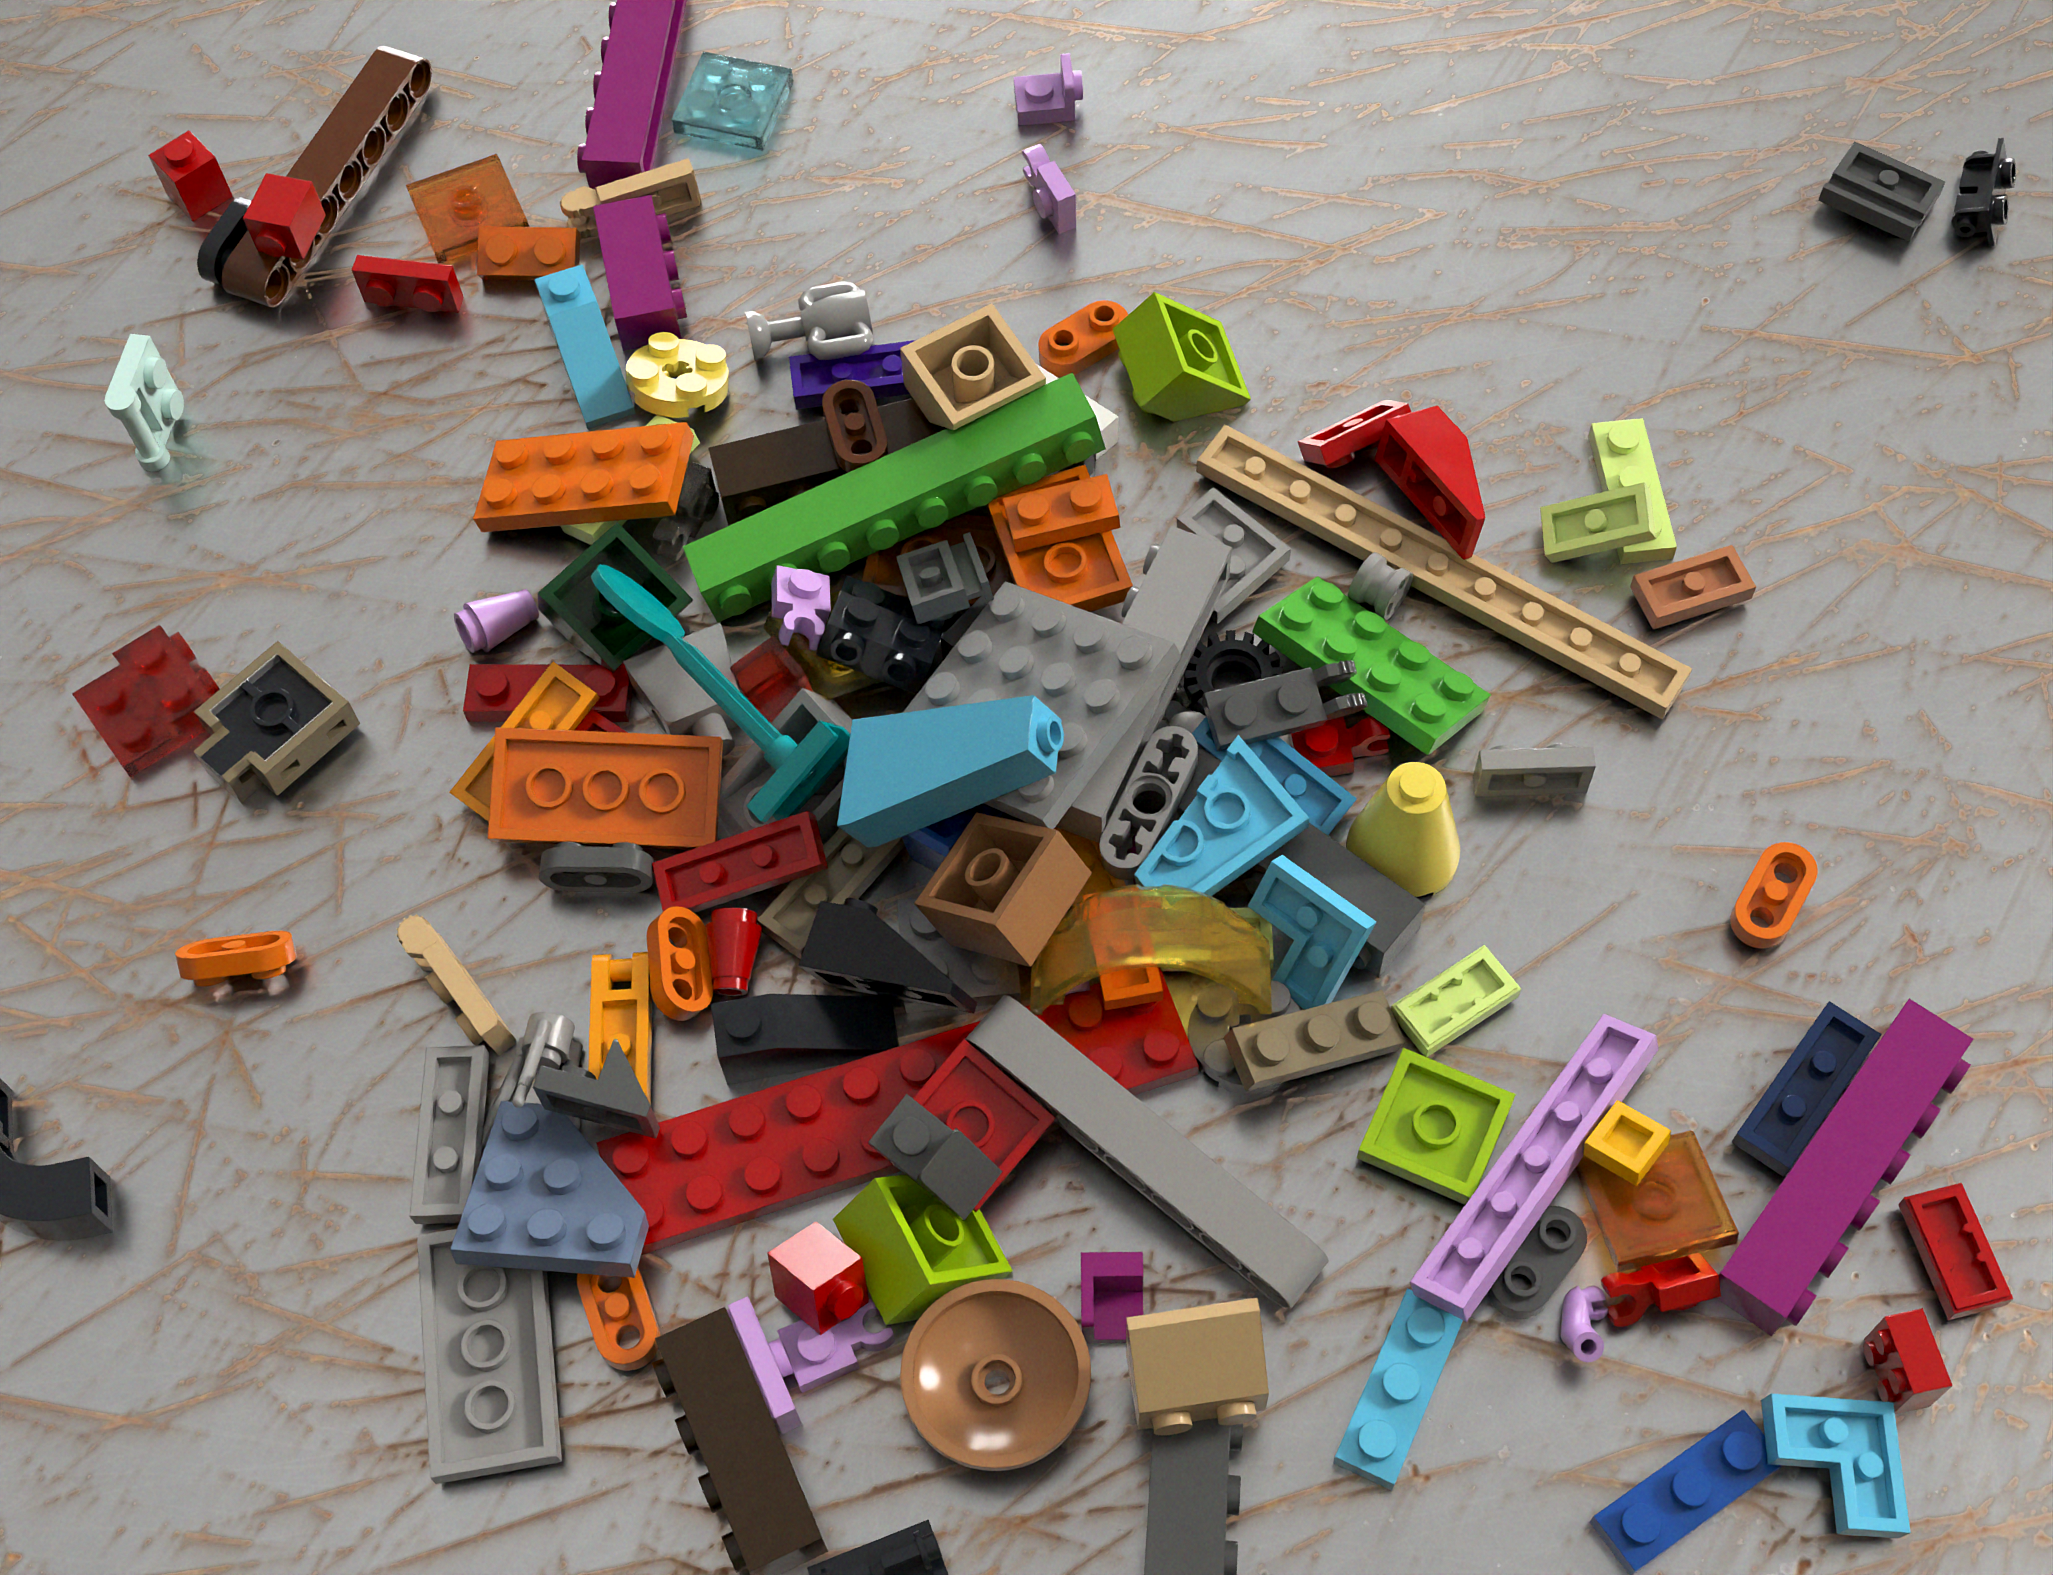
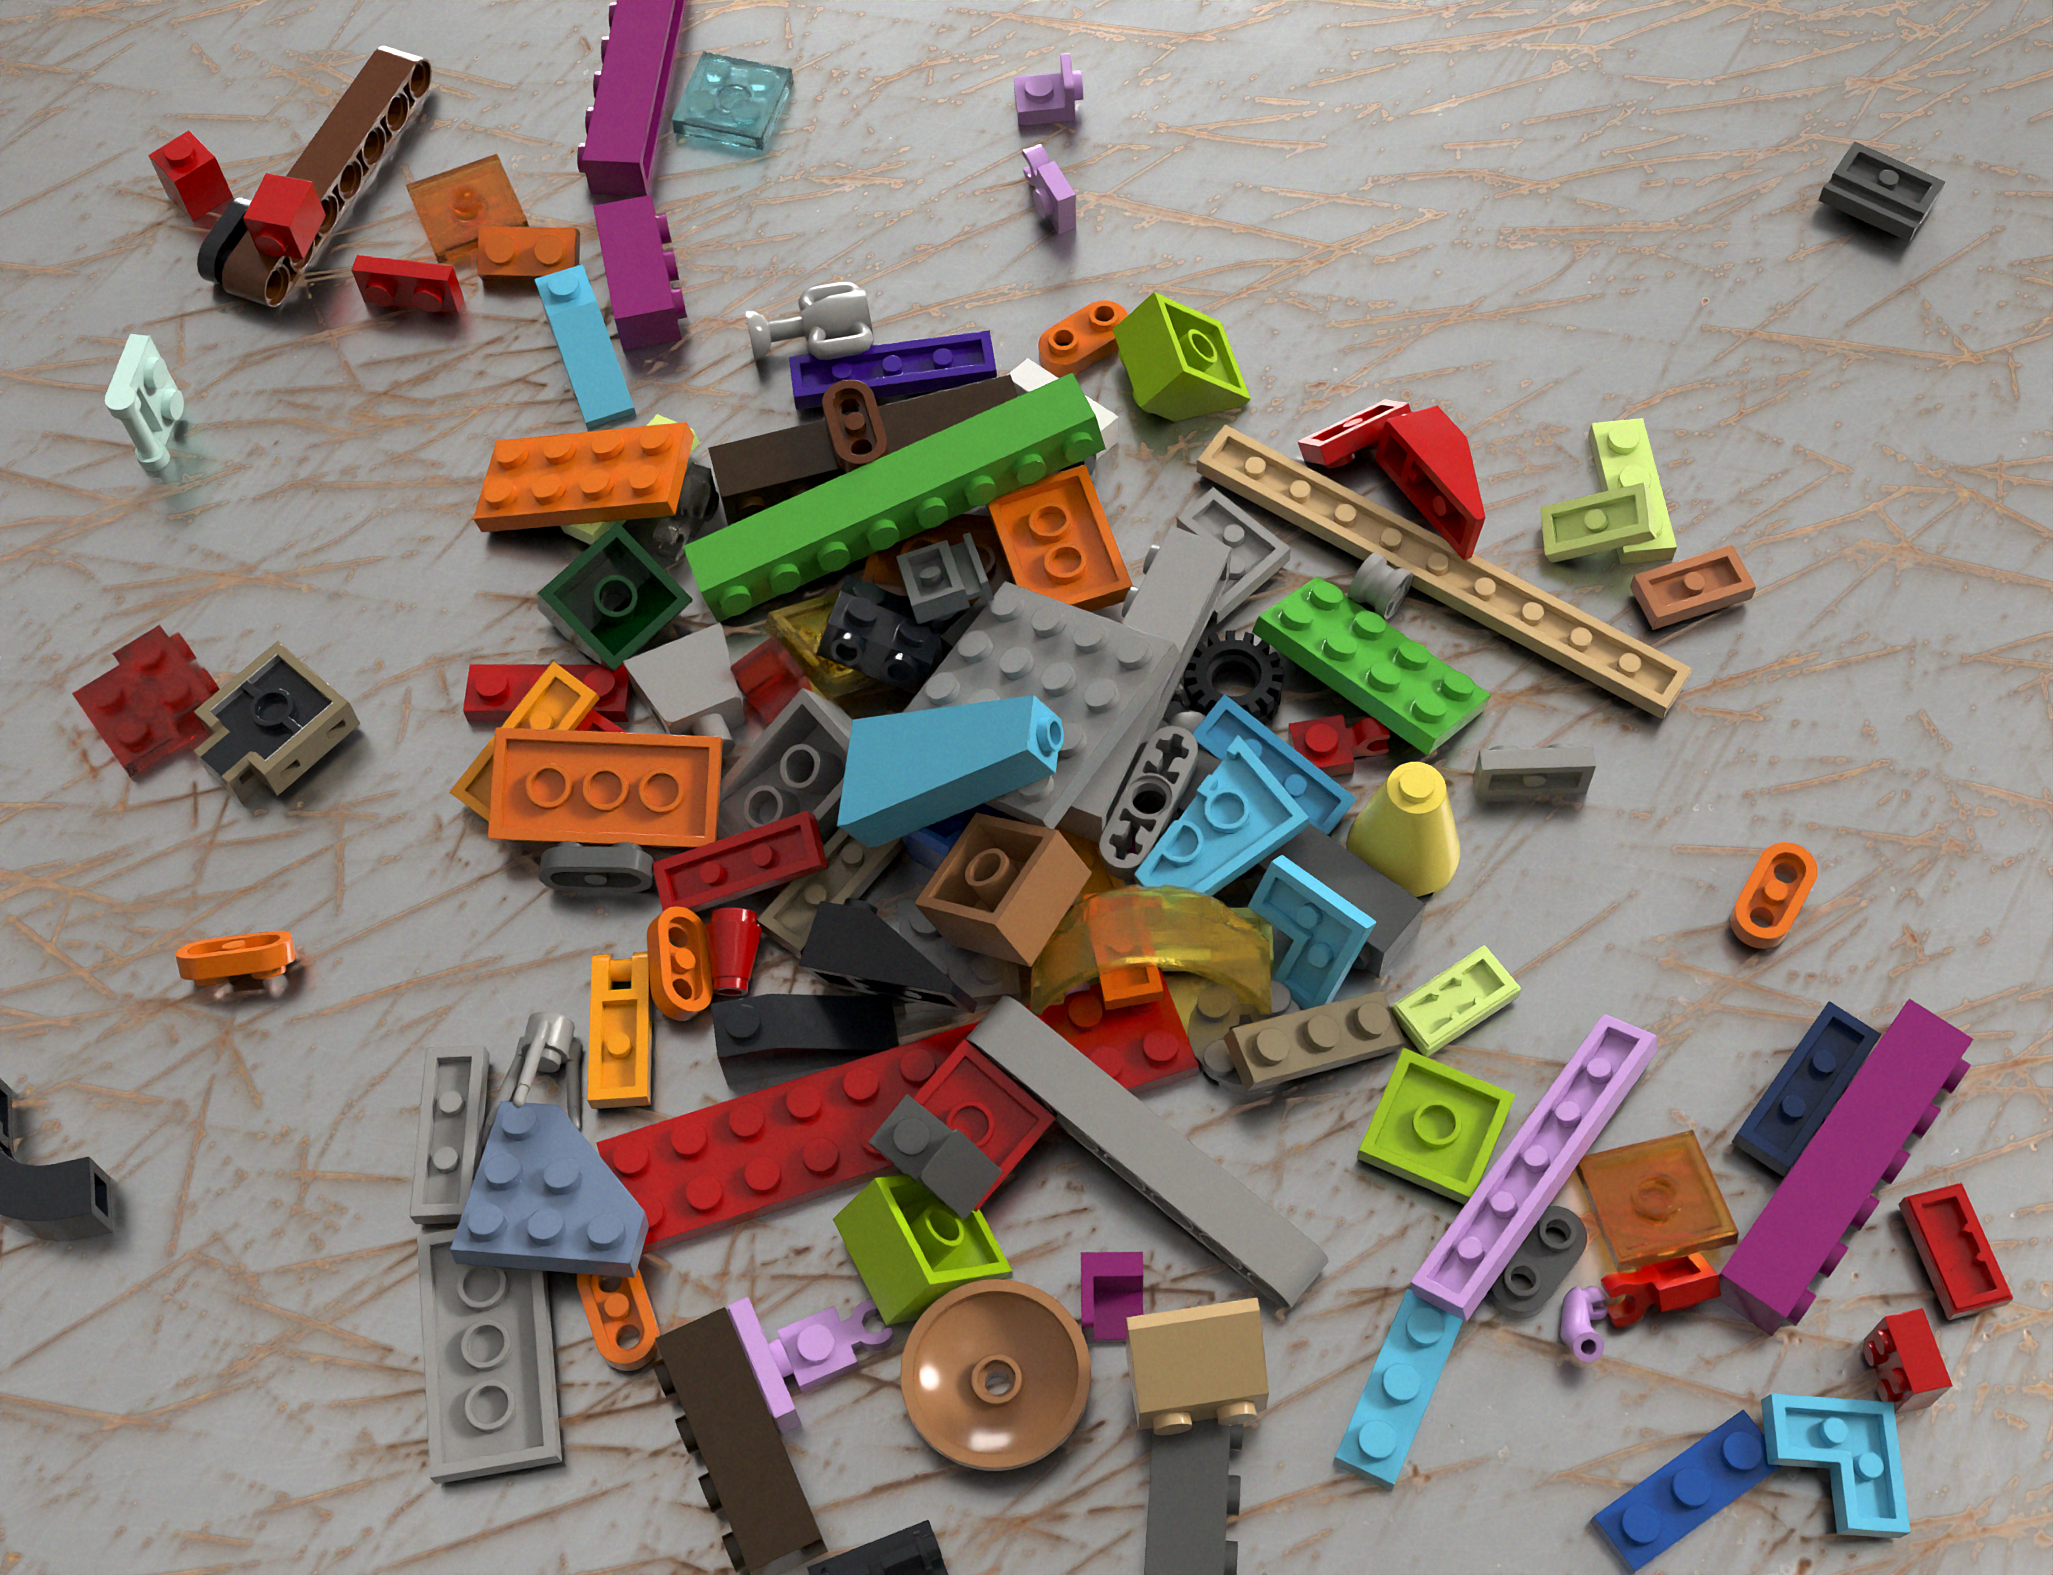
(452, 982): tan hinge -> none
(494, 619): lavender cone -> none
(610, 1101): dark grey slope -> none
(671, 188): tan hinge -> none
(699, 369): light yellow plate -> none
(798, 767): teal piece -> none
(802, 602): lavender plate -> none
(818, 1277): red brick -> none
(968, 369): tan slope -> none
(1061, 513): orange plate -> none
(1279, 704): dark grey hinge -> none
(1626, 1142): yellow plate -> none
(1982, 194): black hinge -> none

